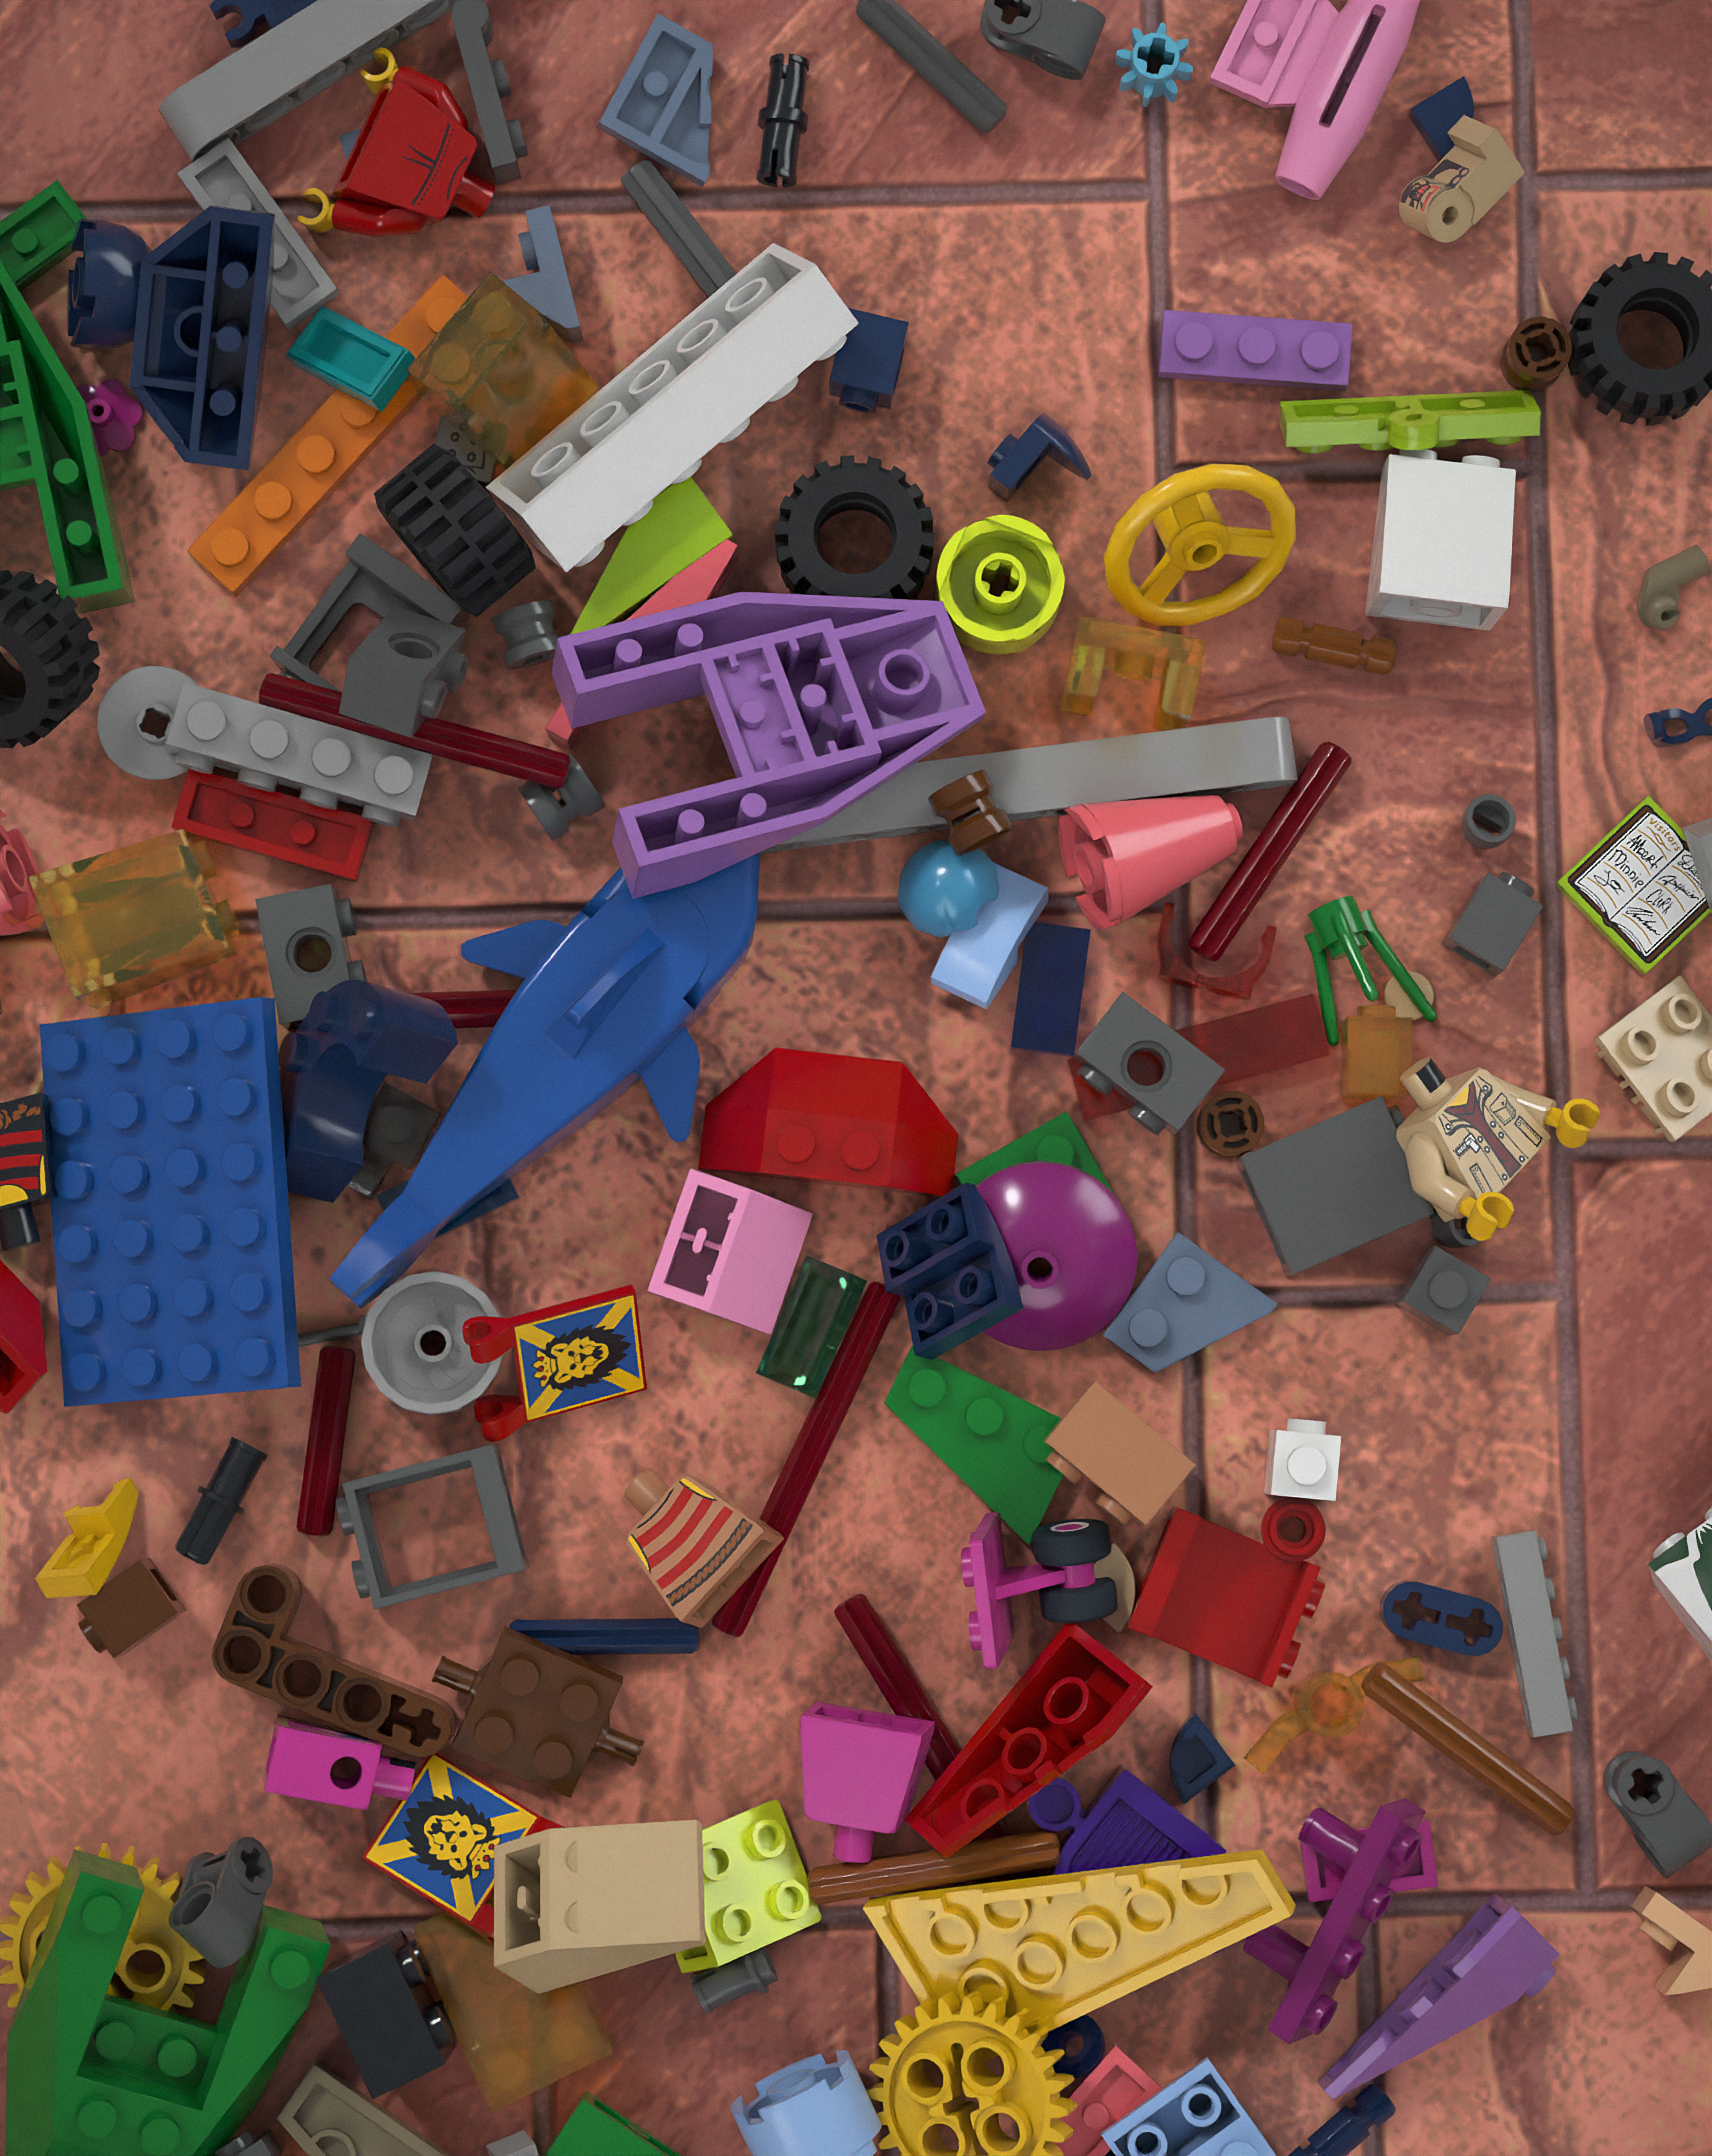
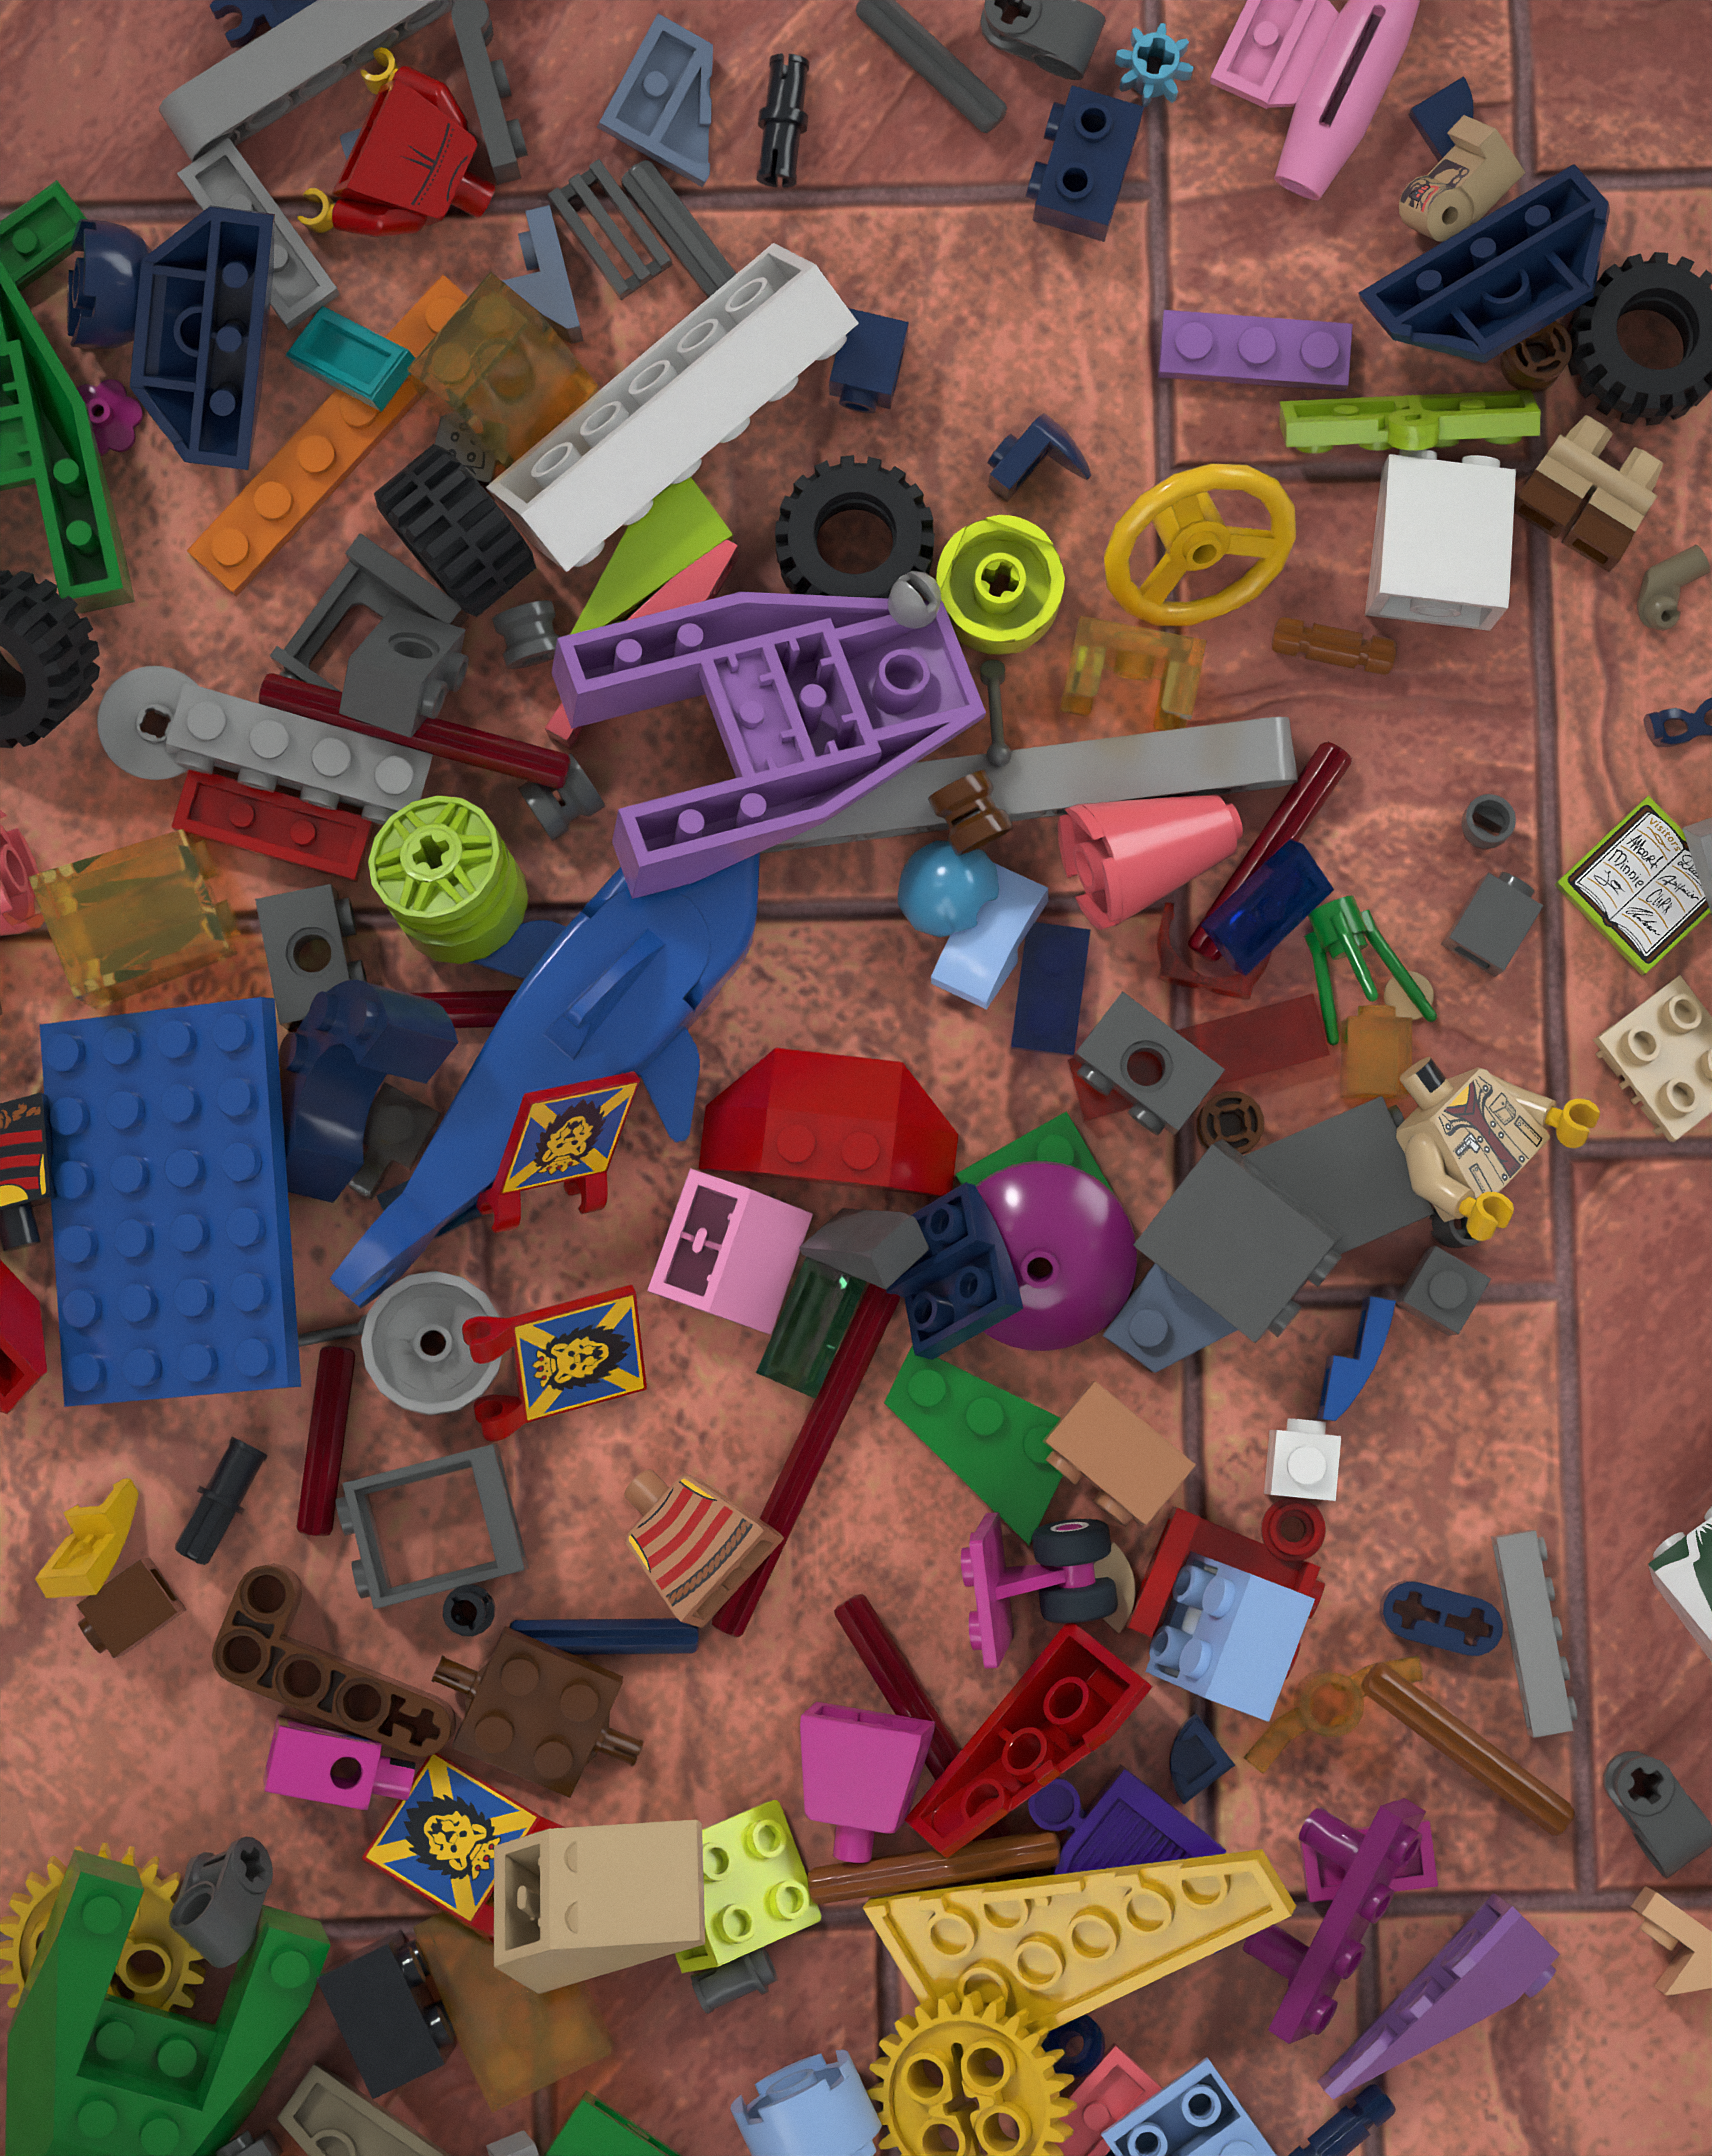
(448, 879): none -> lime wheel
(453, 1612): none -> black pin
(560, 1138): none -> flag
(580, 186): none -> dark grey tile
(868, 1244): none -> dark grey slope
(908, 606): none -> light grey hinge
(993, 675): none -> dark grey hinge
(1086, 163): none -> dark blue brick
(1229, 1636): none -> light blue slope
(1241, 1242): none -> dark grey brick
(1267, 907): none -> clear blue plate
(1347, 1376): none -> blue slope
(1499, 274): none -> dark blue wedge
(1616, 497): none -> hips

